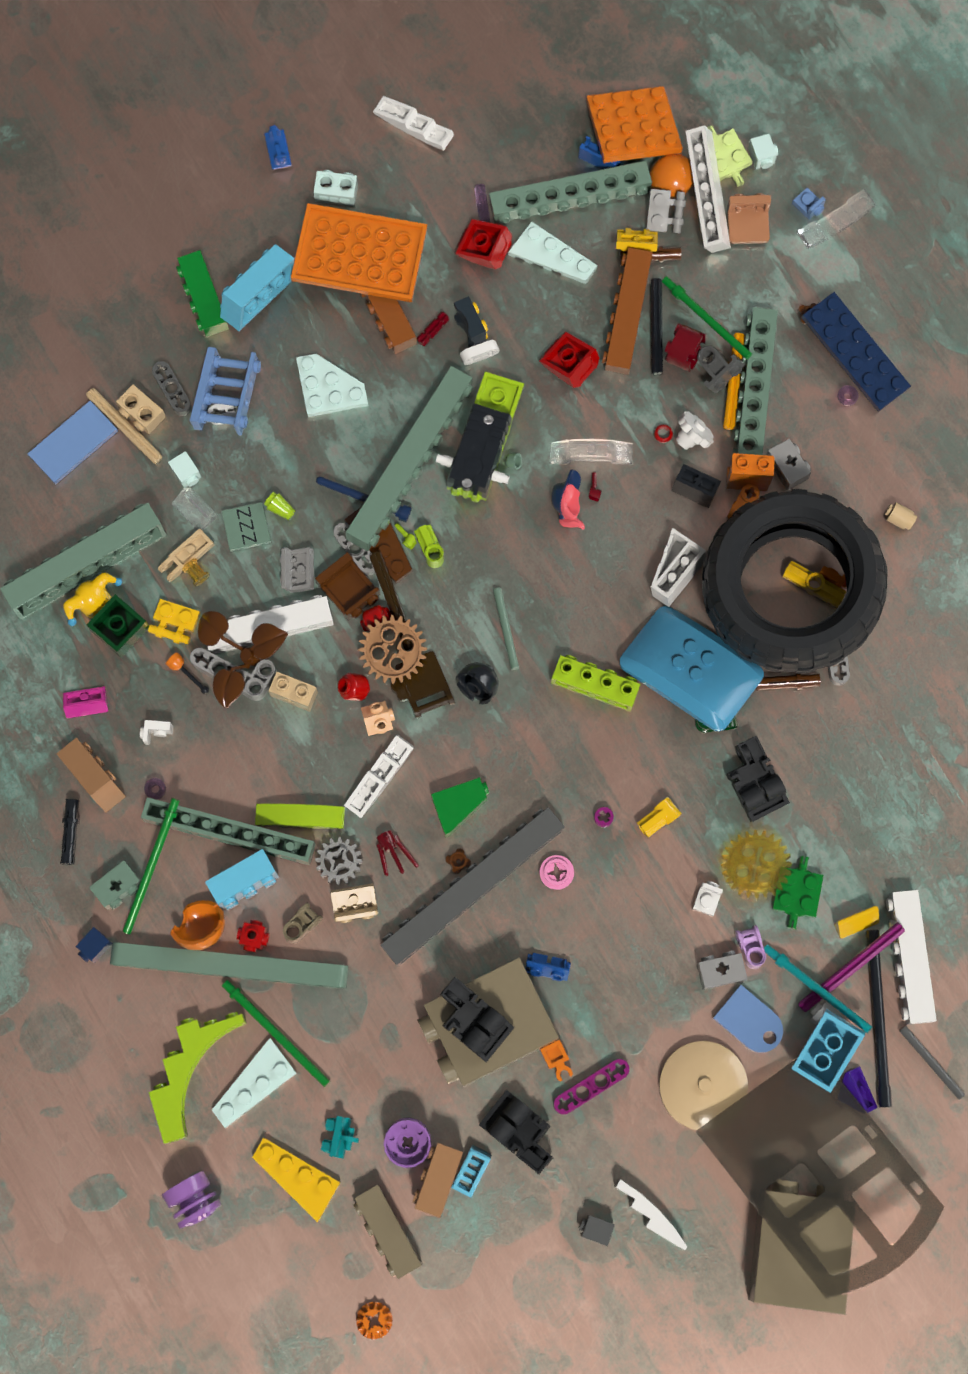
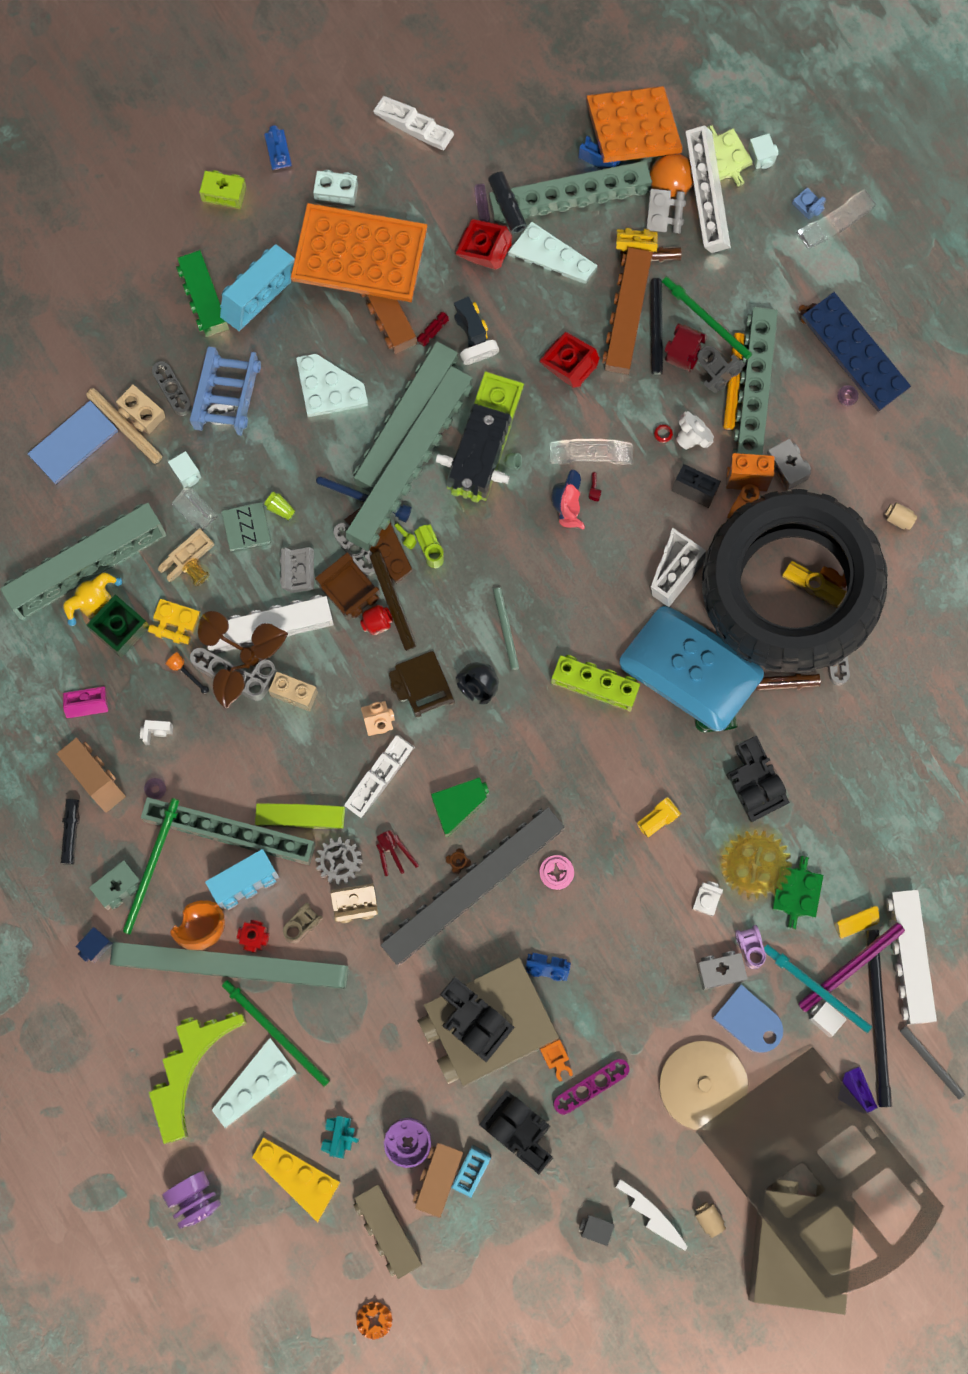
(223, 189): none -> lime brick
(353, 687): red head -> none
(407, 411): none -> sand green brick
(409, 659): medium nougat gear -> none
(507, 202): none -> black axle
(605, 810): magenta bush -> none
(710, 1219): none -> tan brick
(748, 218): nougat bracket -> none
(828, 1050): medium azure brick -> none

